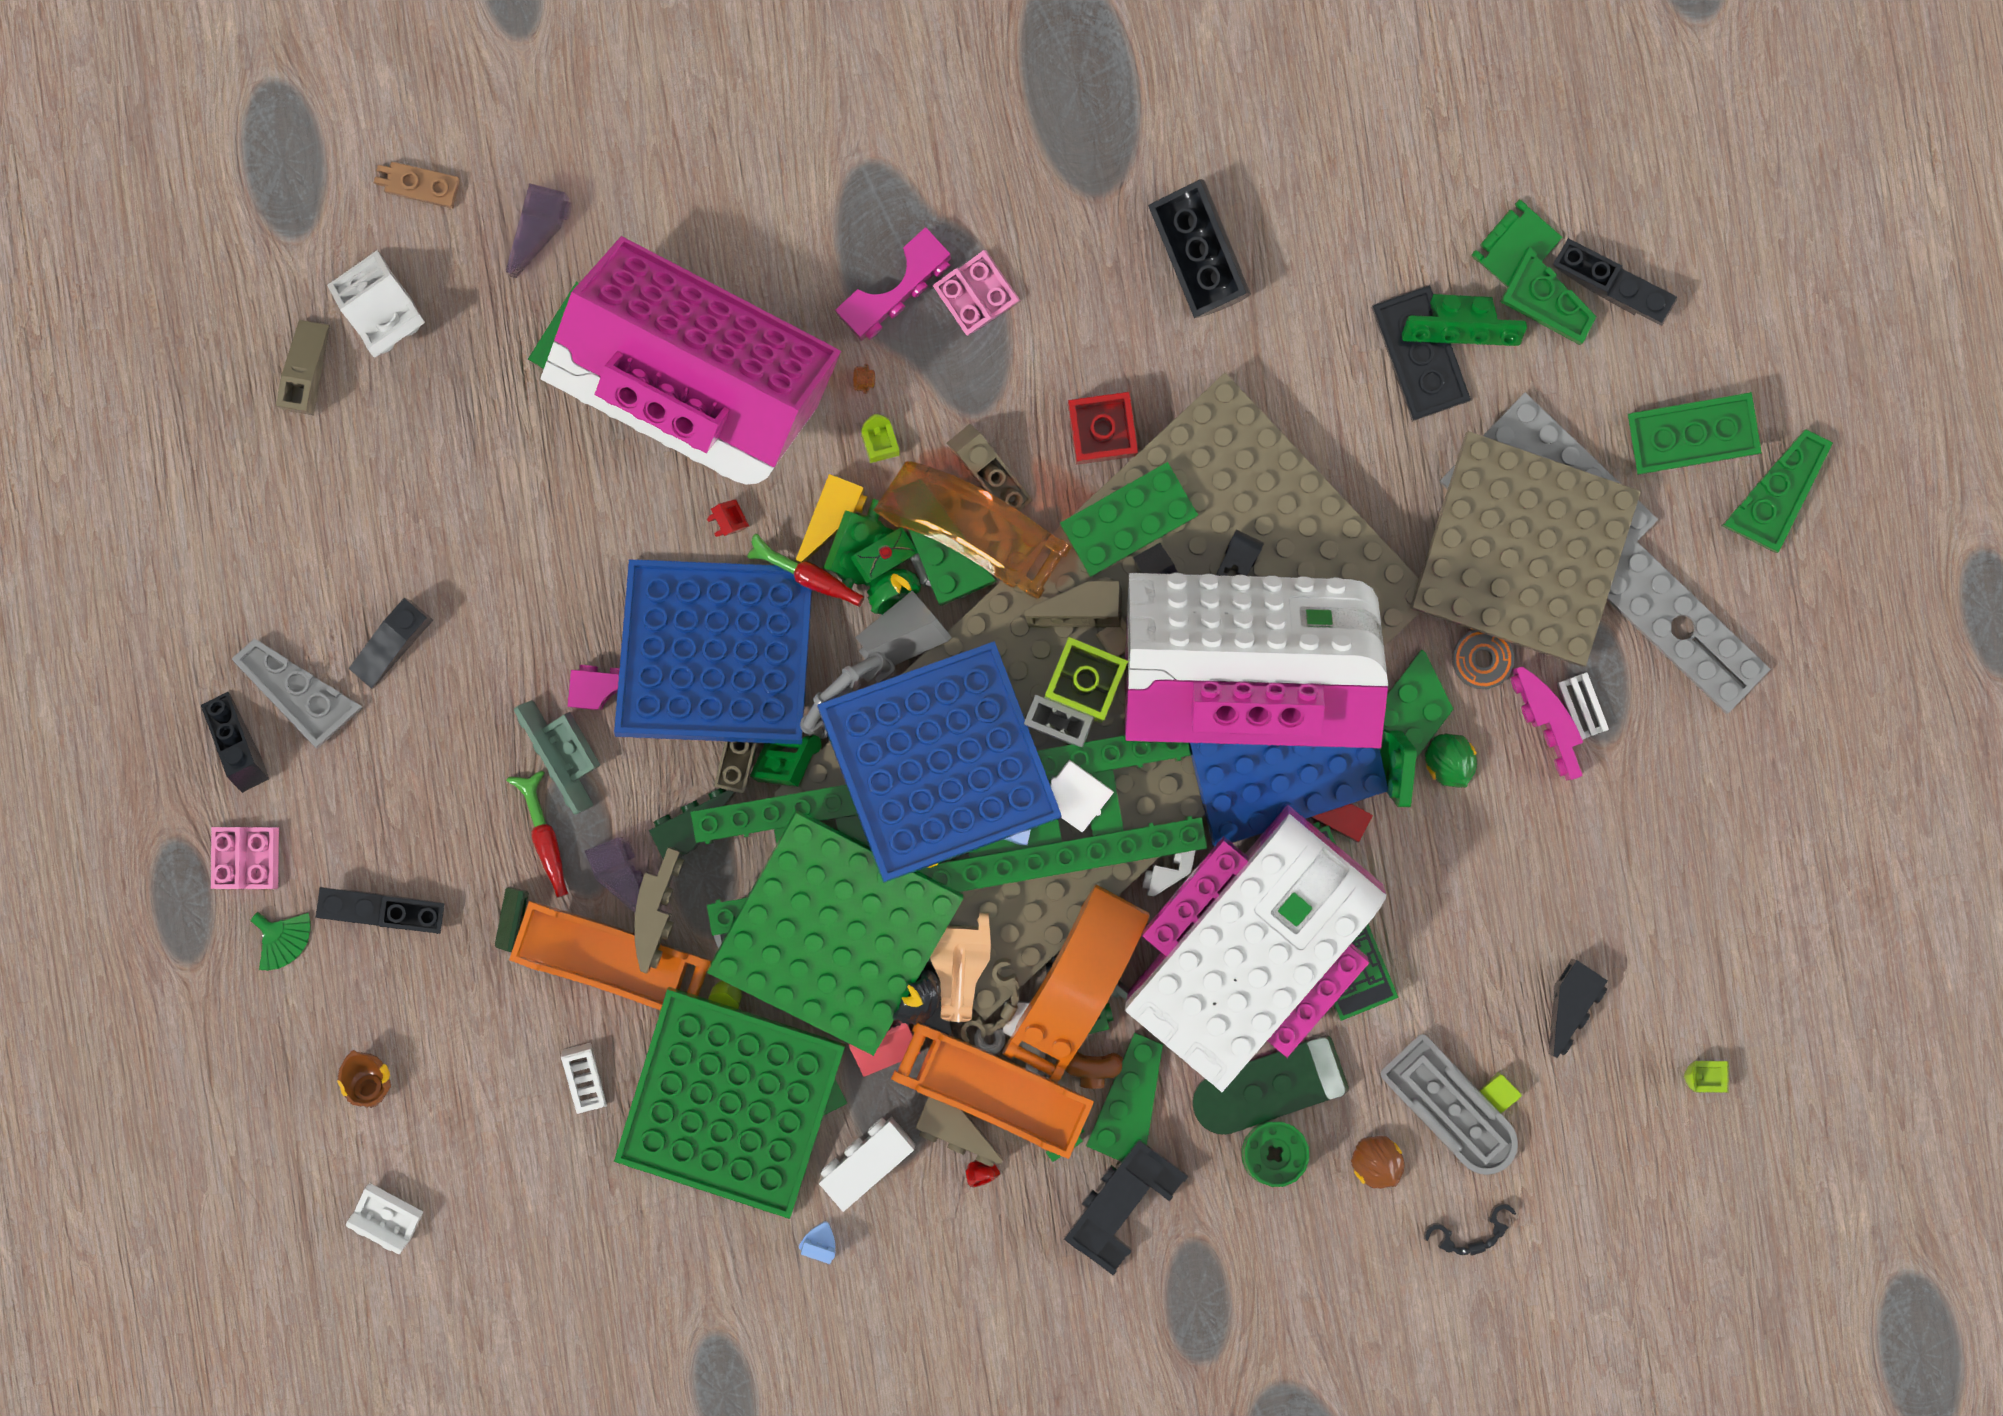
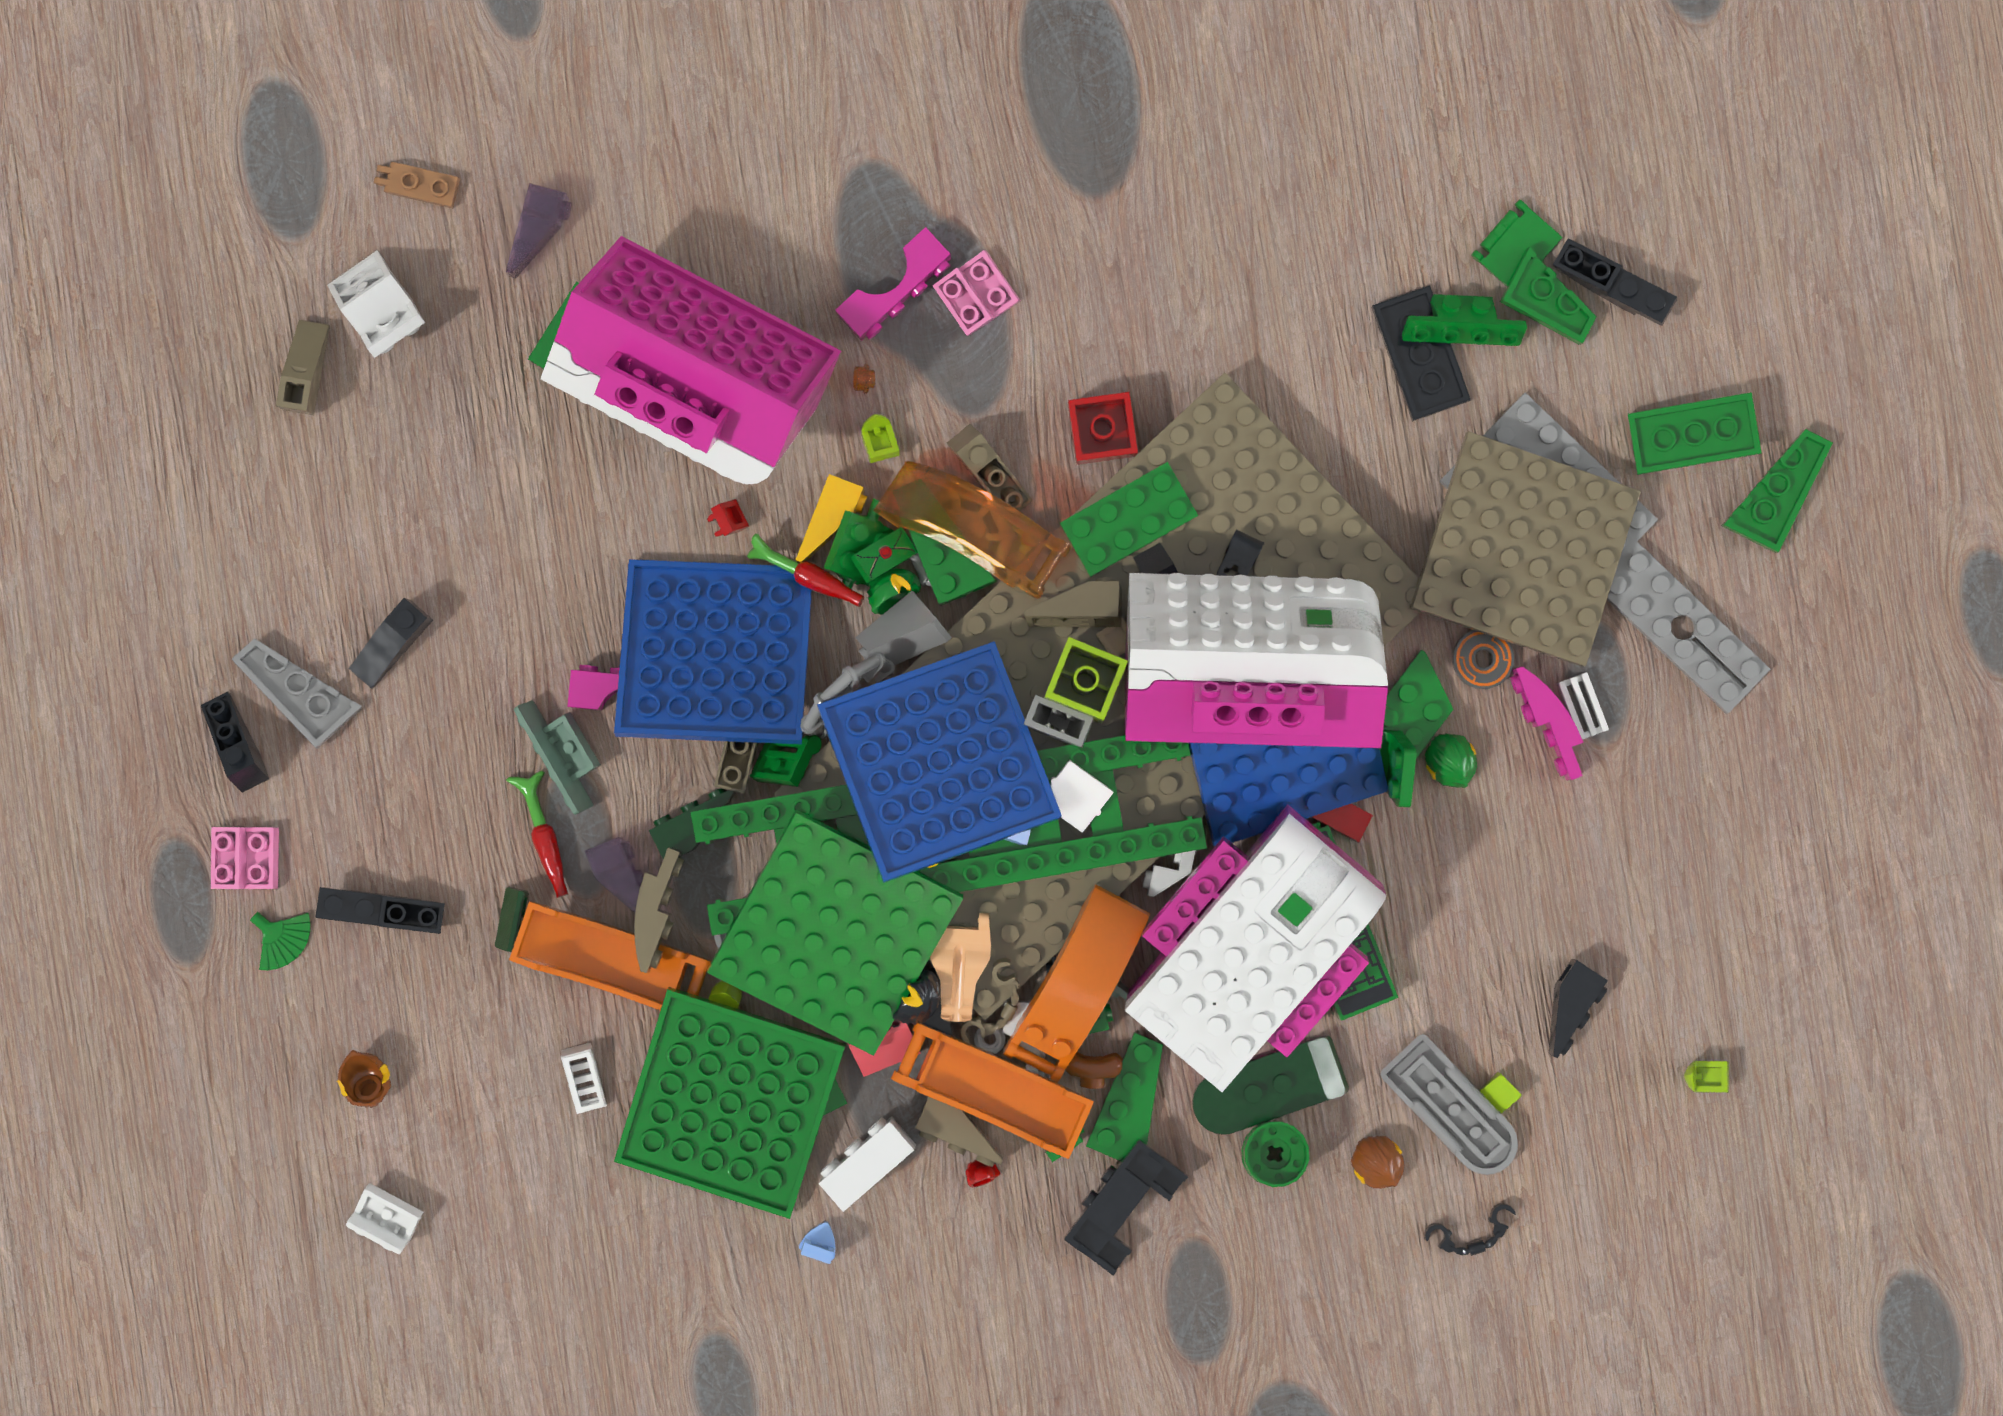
(1199, 249): black brick -> none

